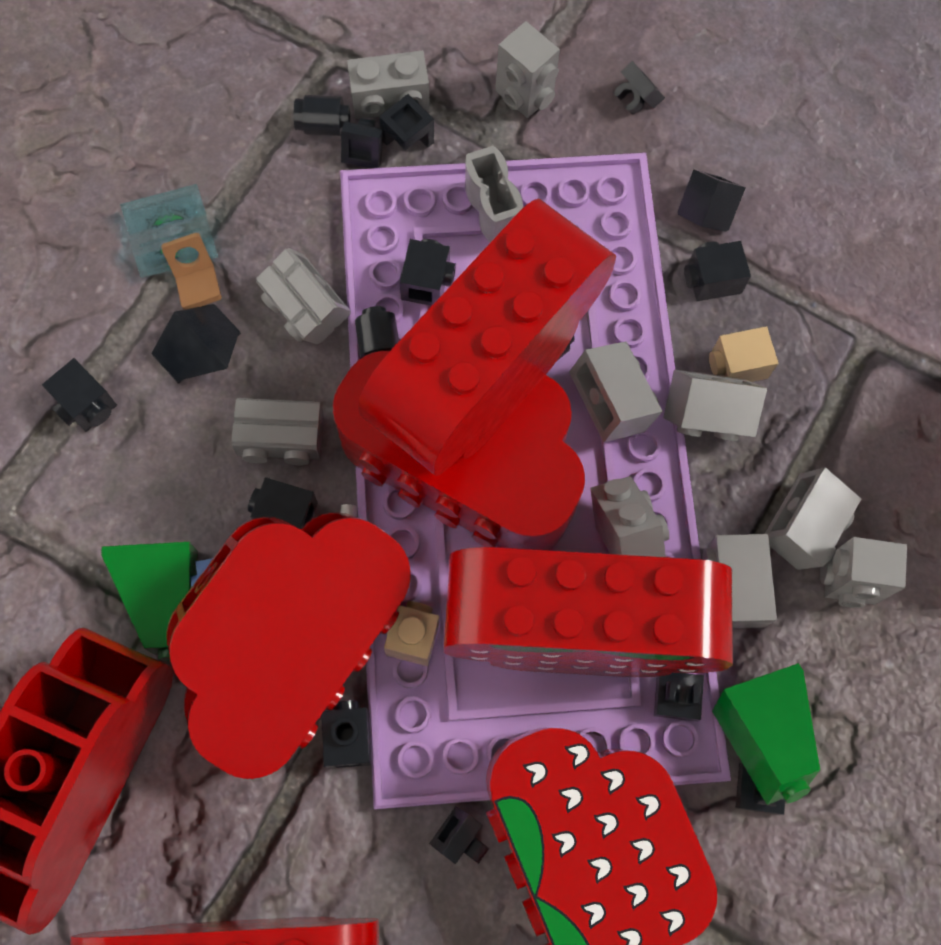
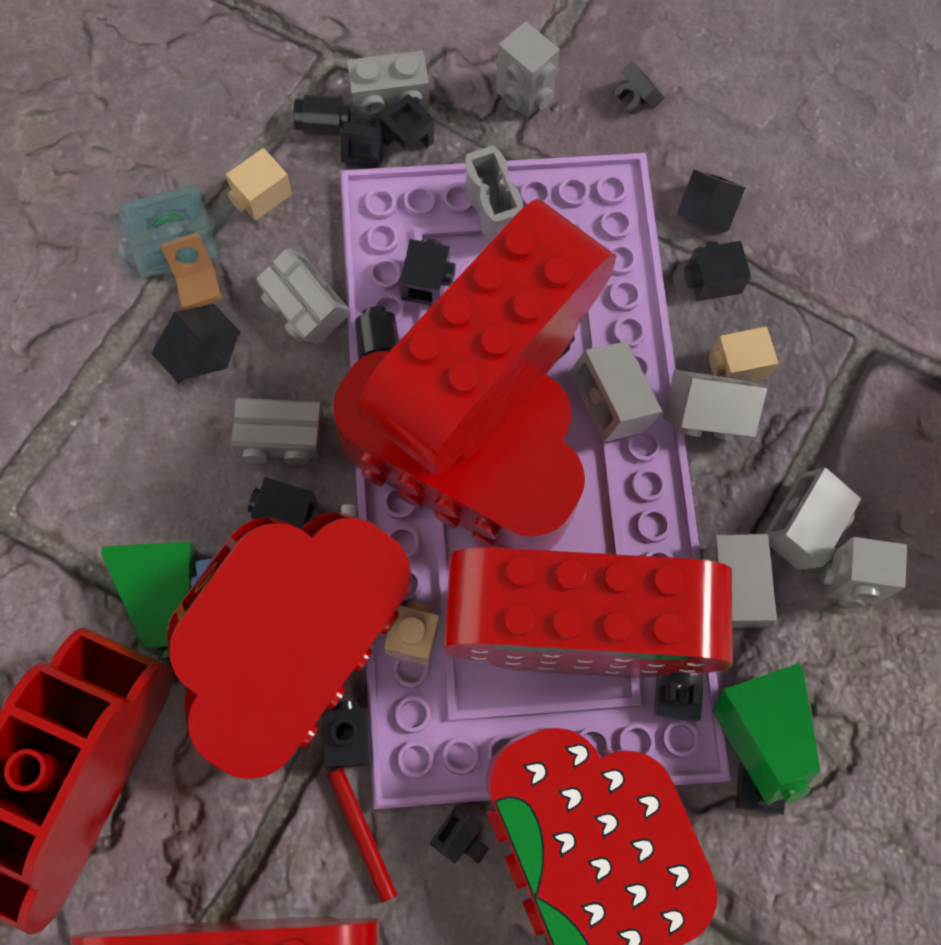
(79, 396): black brick -> none
(258, 184): none -> tan brick
(362, 835): none -> red bar
(627, 519): light grey brick -> none

